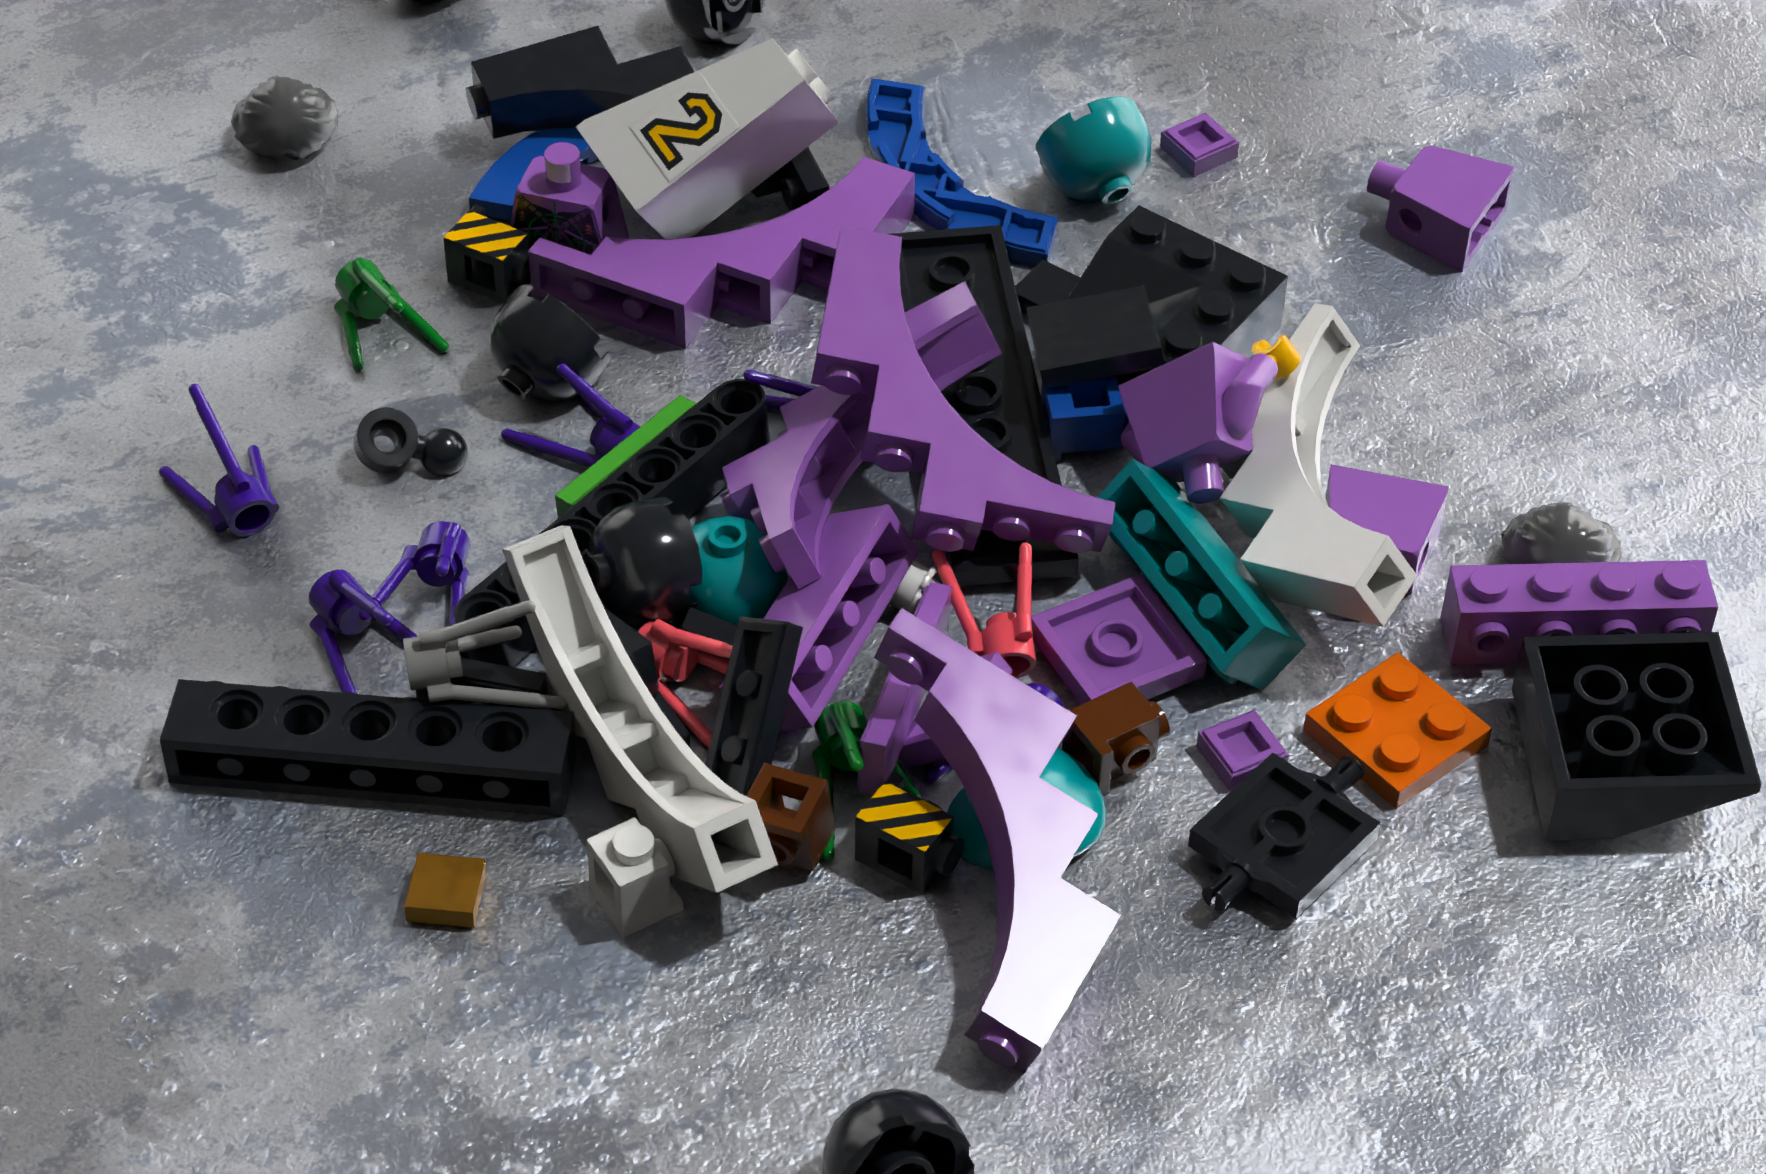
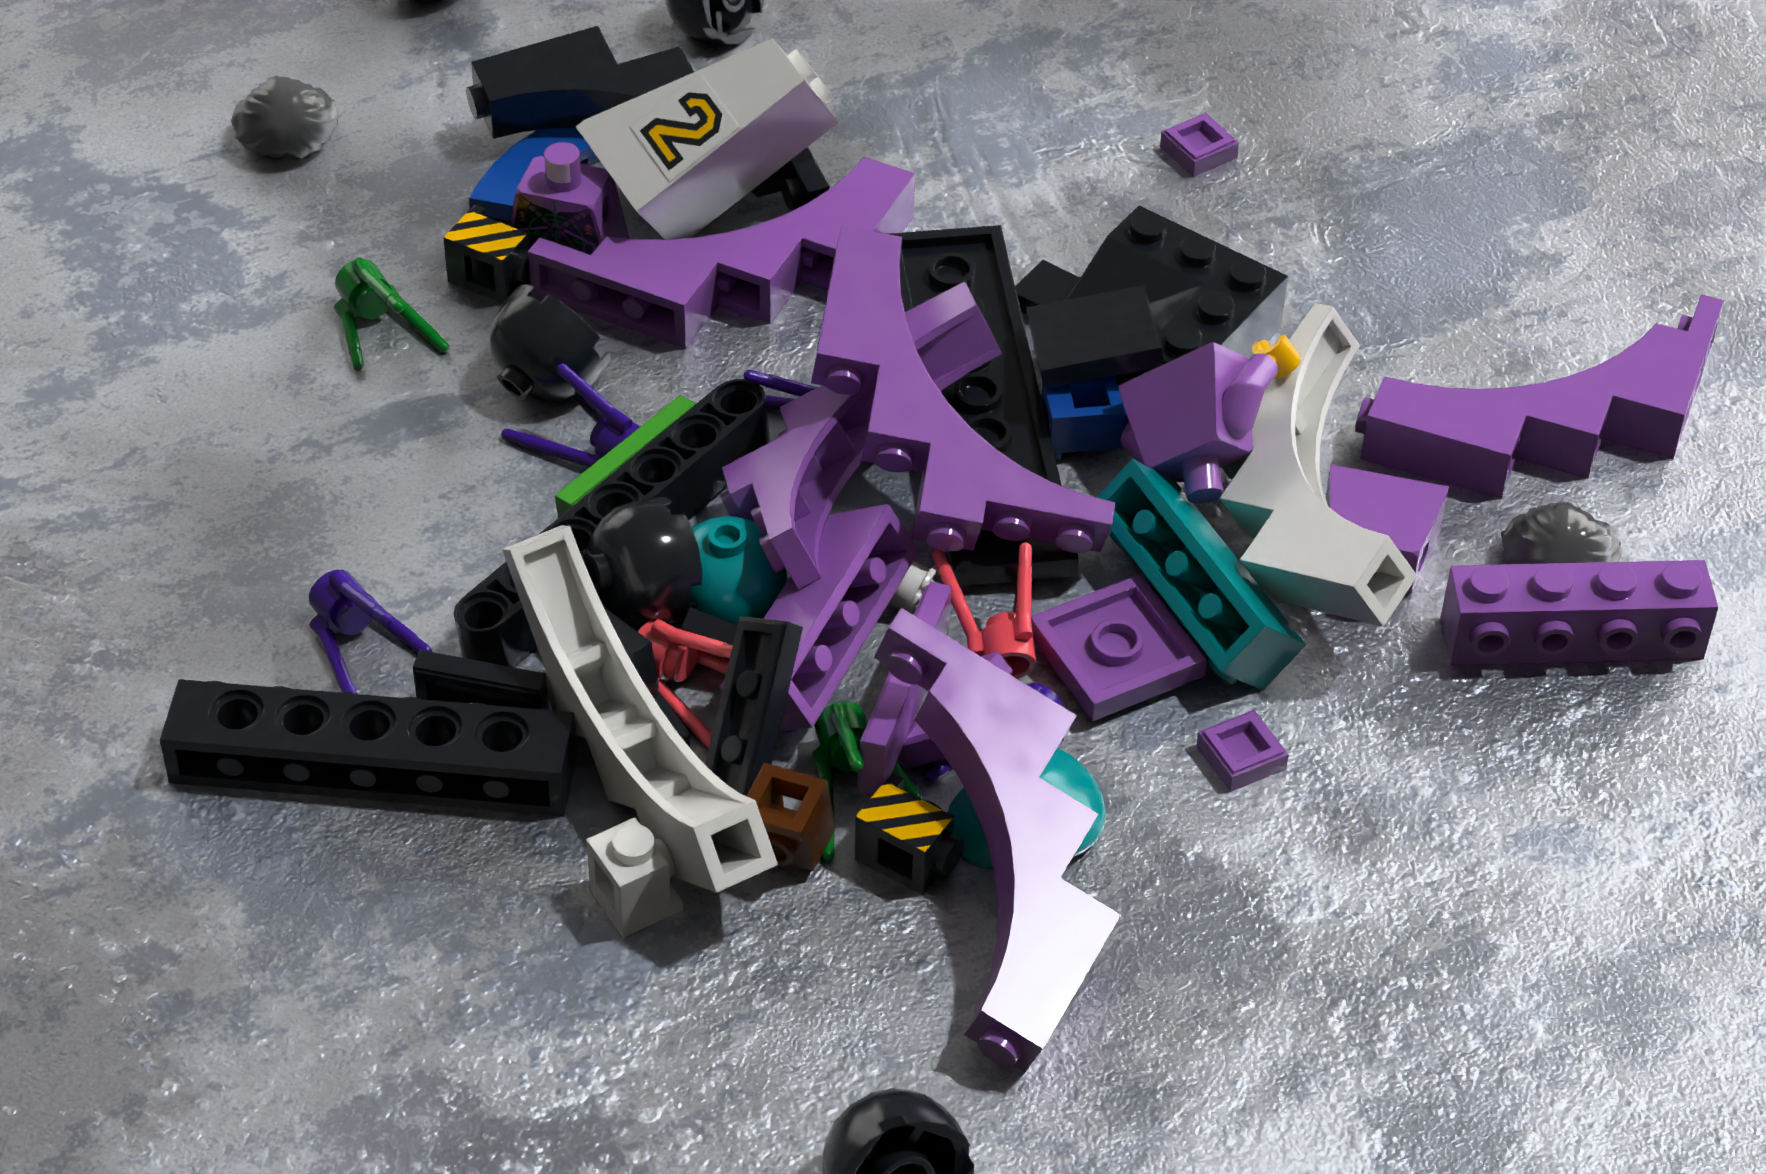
(240, 499): dark purple plant -> none
(436, 658): light grey plant -> none
(438, 563): dark purple plant -> none
(440, 451): black plate -> none
(445, 890): pearl gold tile -> none
(940, 199): blue tile -> none
(1098, 153): teal cylinder -> none
(1116, 734): reddish brown brick -> none
(1284, 834): black plate -> none
(1398, 729): orange plate -> none
(1443, 202): medium lavender torso -> none
(1480, 433): none -> medium lavender arch
(1629, 731): black slope -> none

